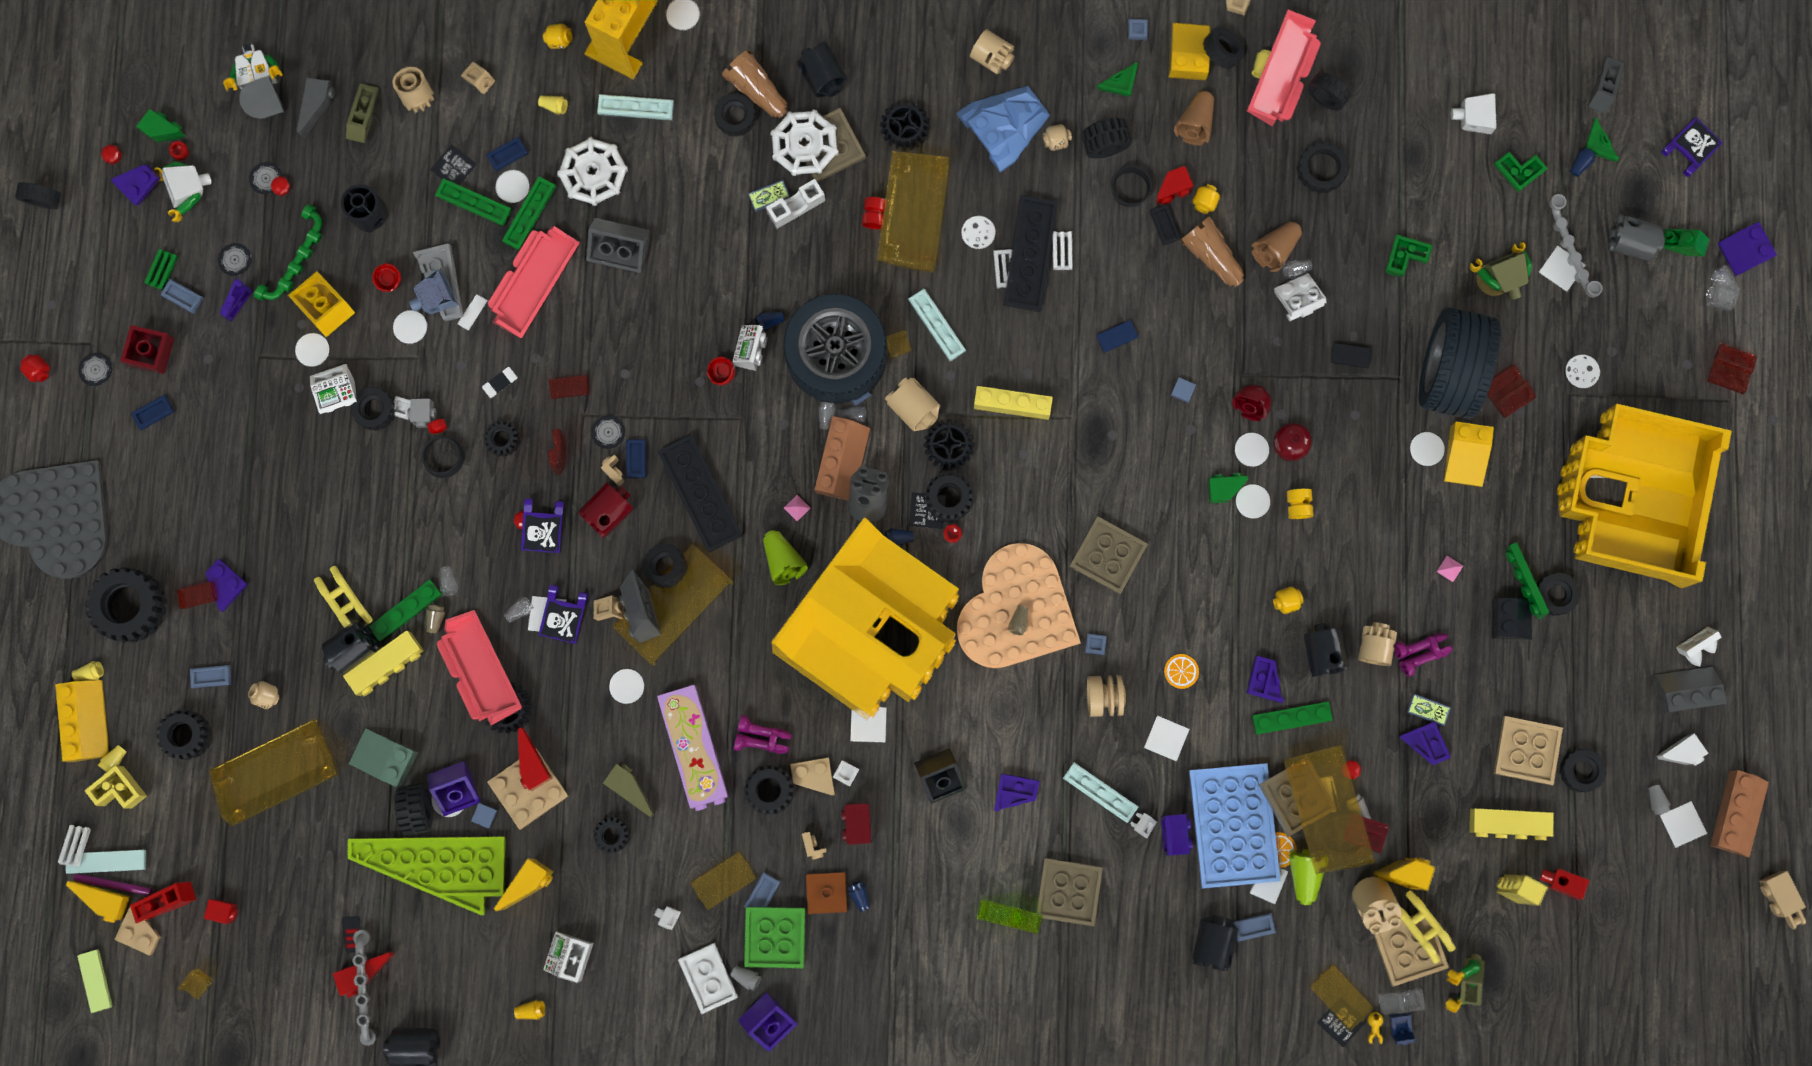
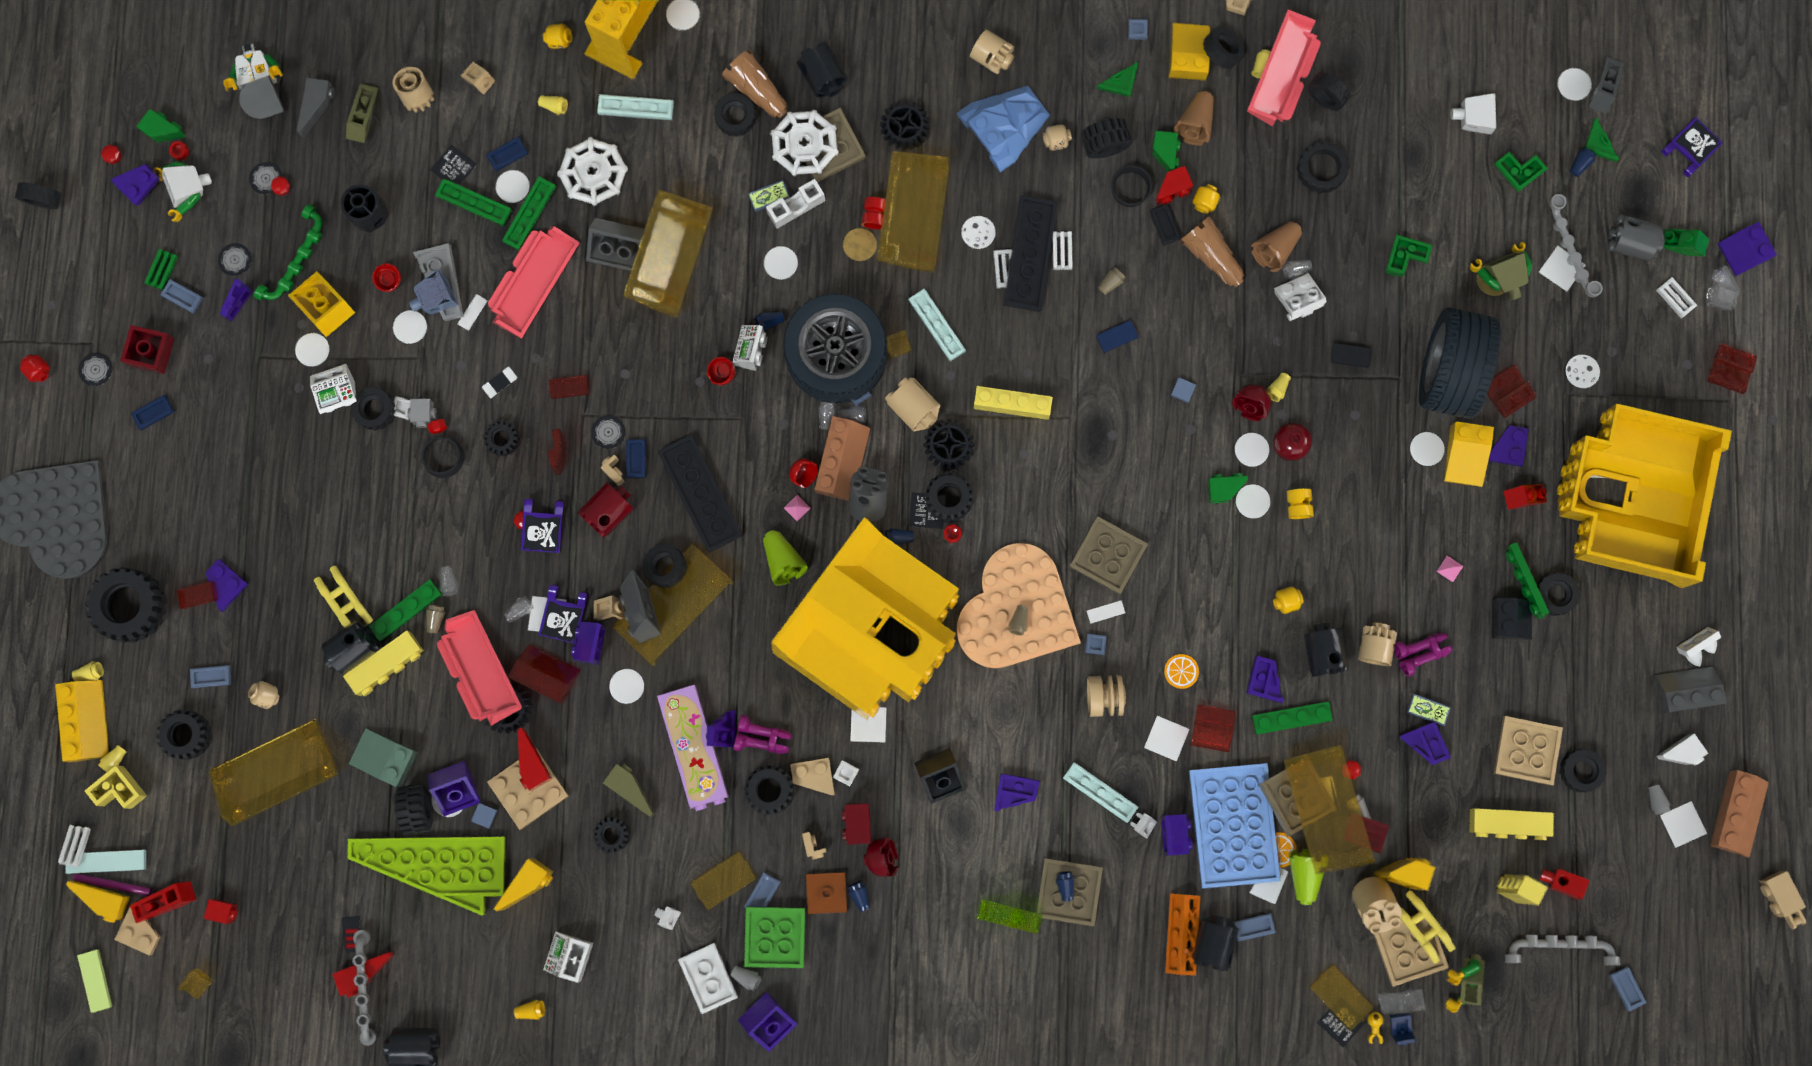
(544, 674): none -> clear red slope
(589, 642): none -> dark purple slope
(667, 253): none -> clear yellow slope
(722, 730): none -> dark purple wing
(780, 262): none -> white sticker
(803, 472): none -> red hair
(859, 244): none -> pearl gold sticker
(881, 856): none -> dark red cylinder
(1065, 884): none -> dark blue cone
(1105, 611): none -> white sticker
(1111, 281): none -> dark tan cone
(1164, 149): none -> green slope
(1179, 933): none -> orange fence
(1213, 728): none -> clear red slope
(1278, 387): none -> light yellow cone
(1510, 447): none -> dark purple wing
(1525, 496): none -> red slope
(1552, 941): none -> light grey bar
(1574, 84): none -> white sticker
(1627, 988): none -> sand blue tile
(1675, 306): none -> white tile

